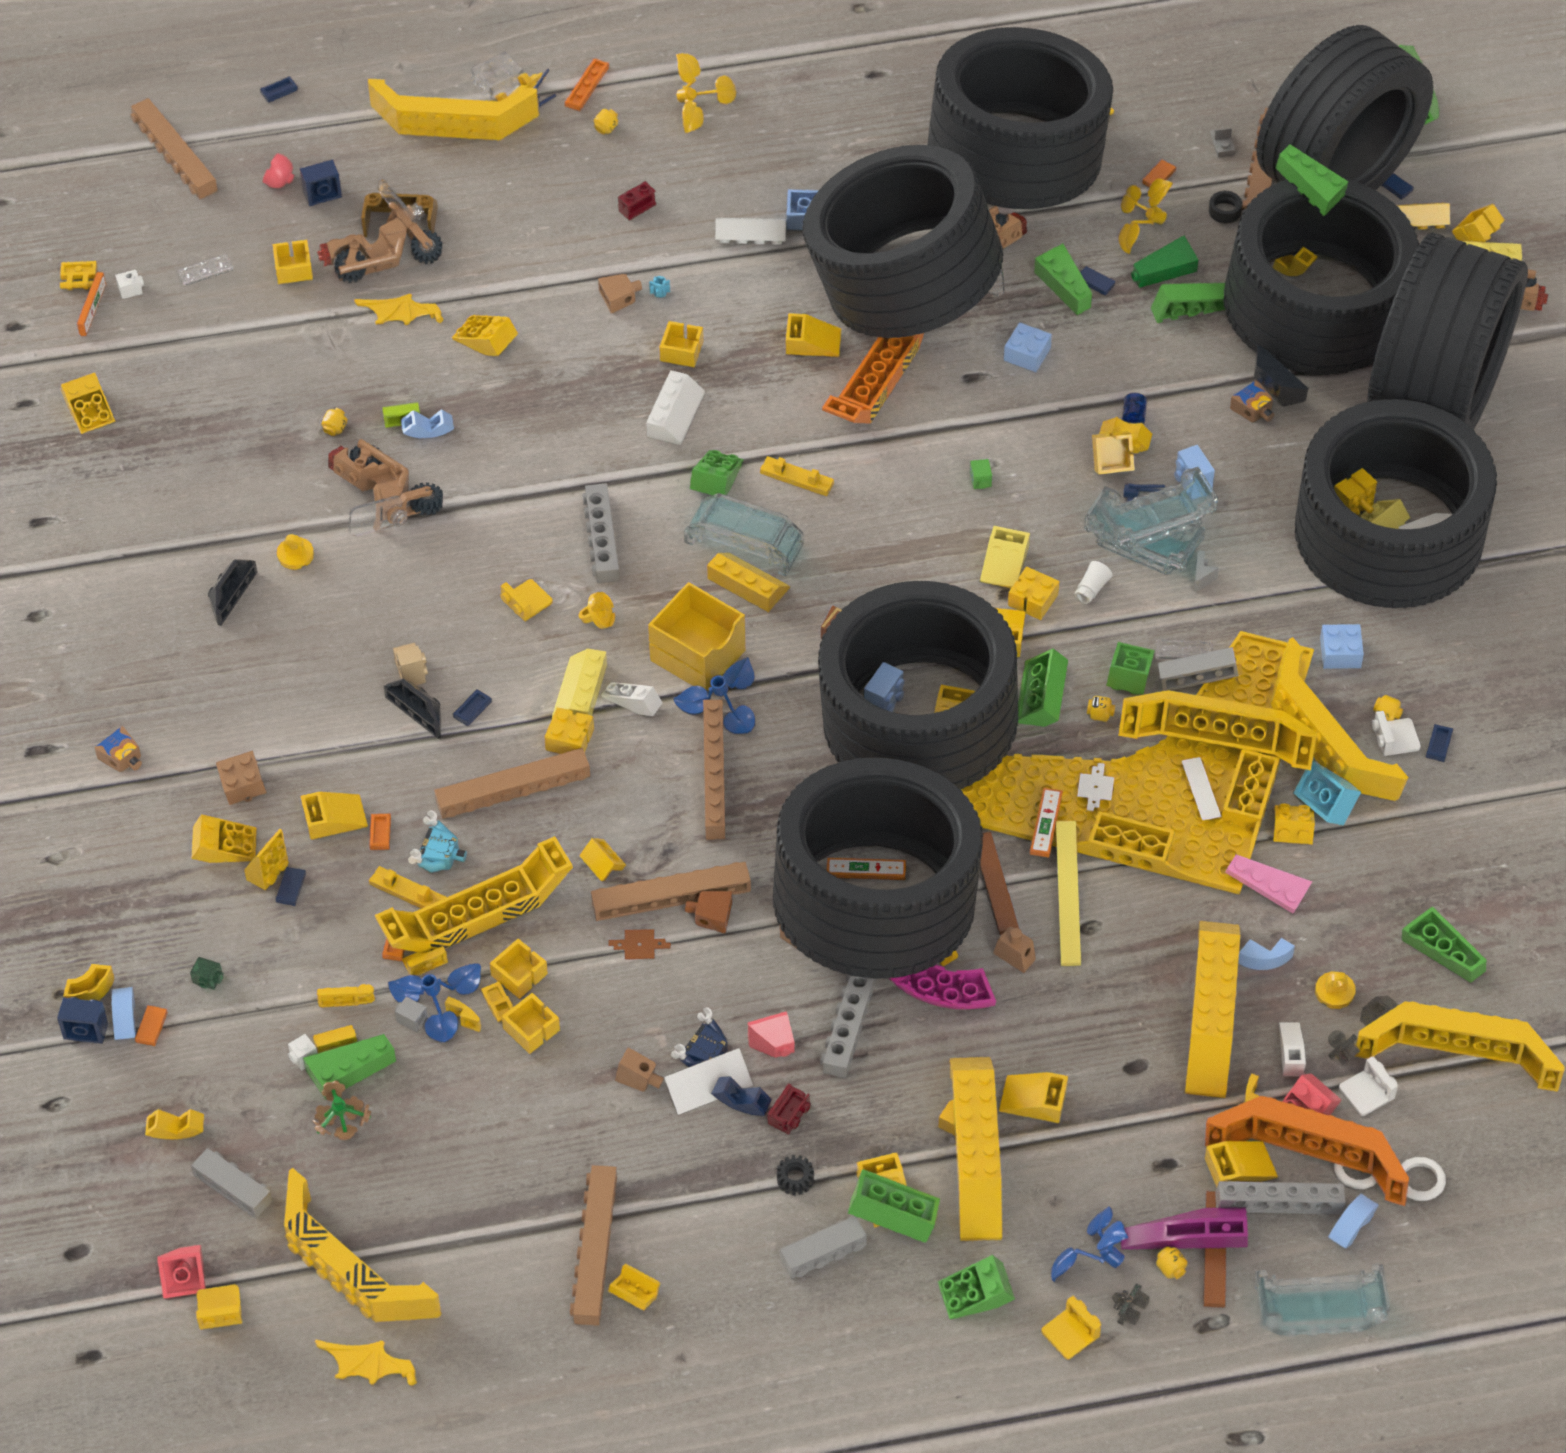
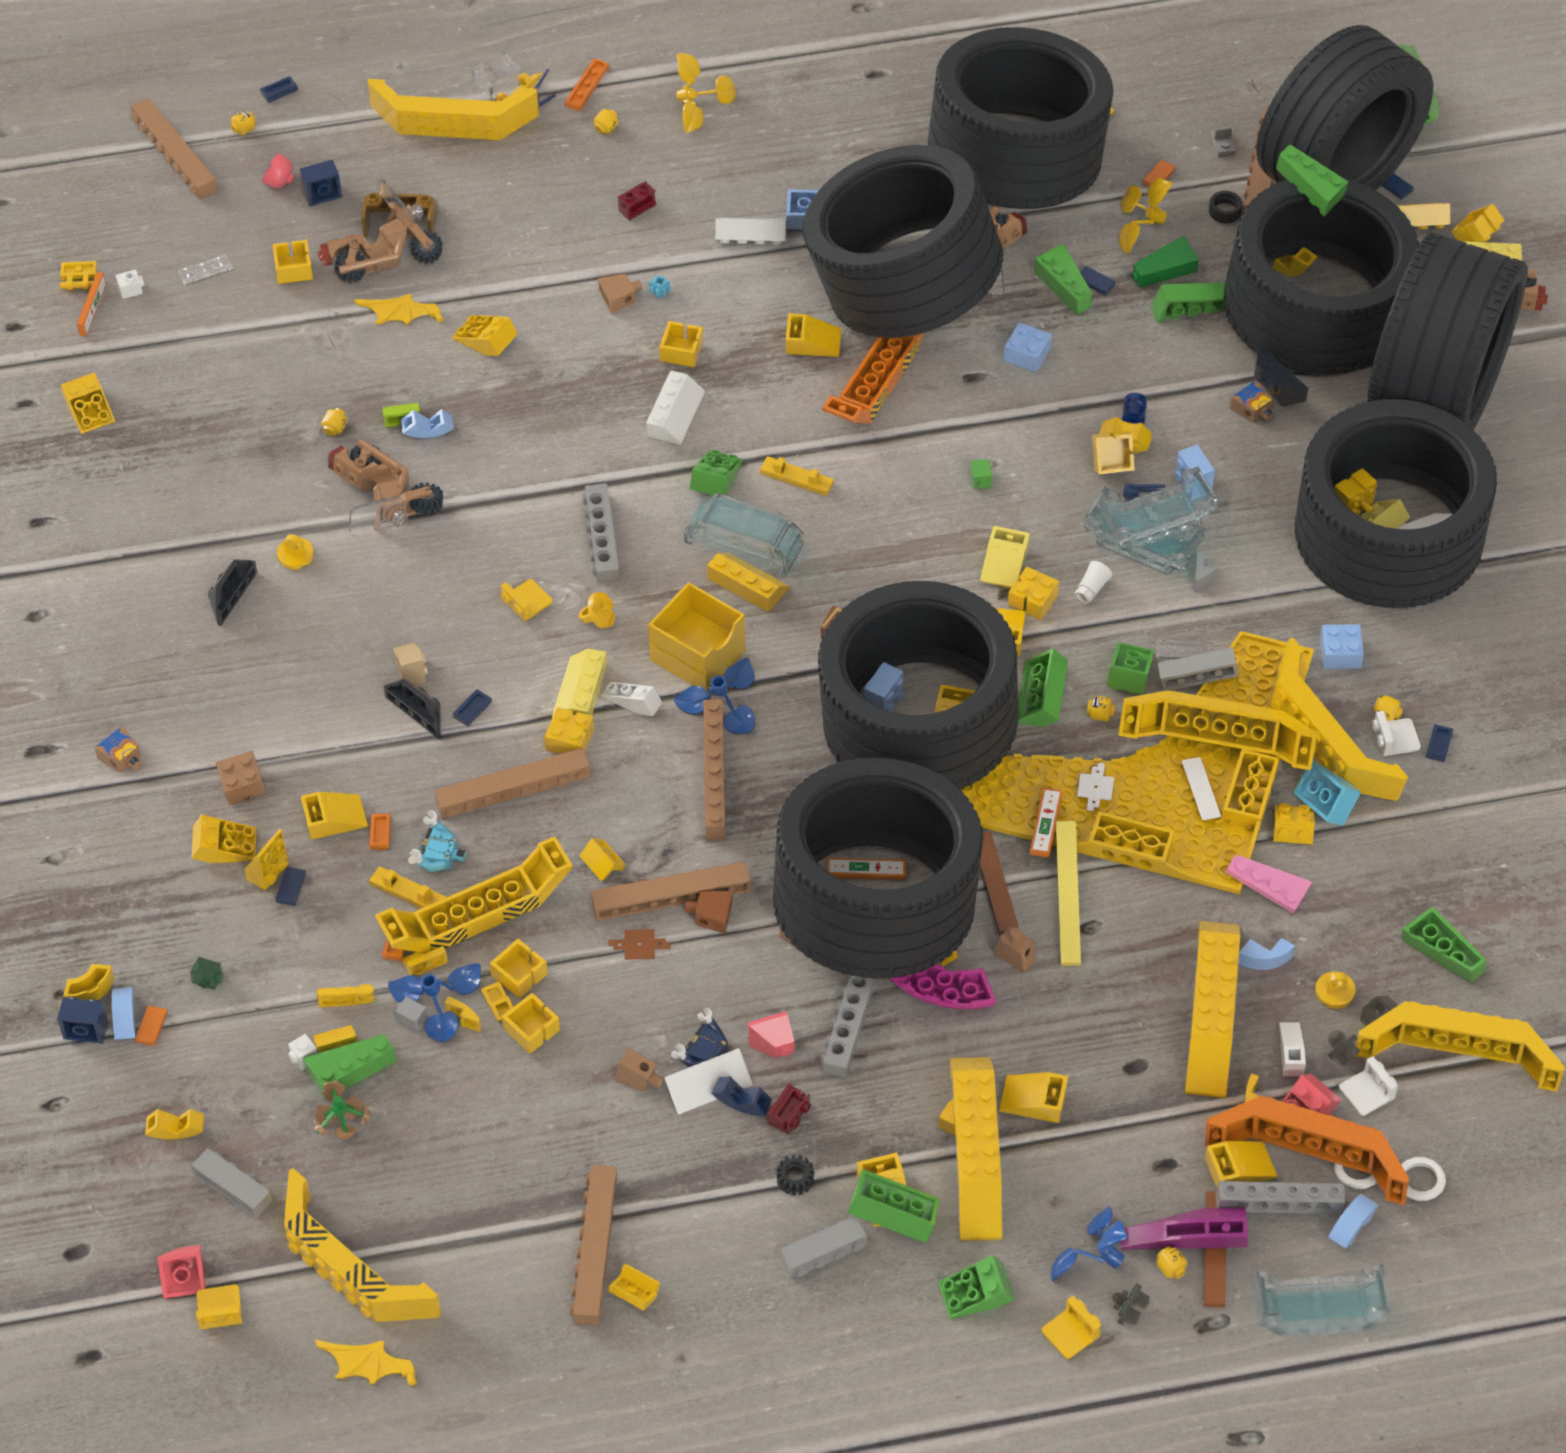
(243, 123): none -> yellow head

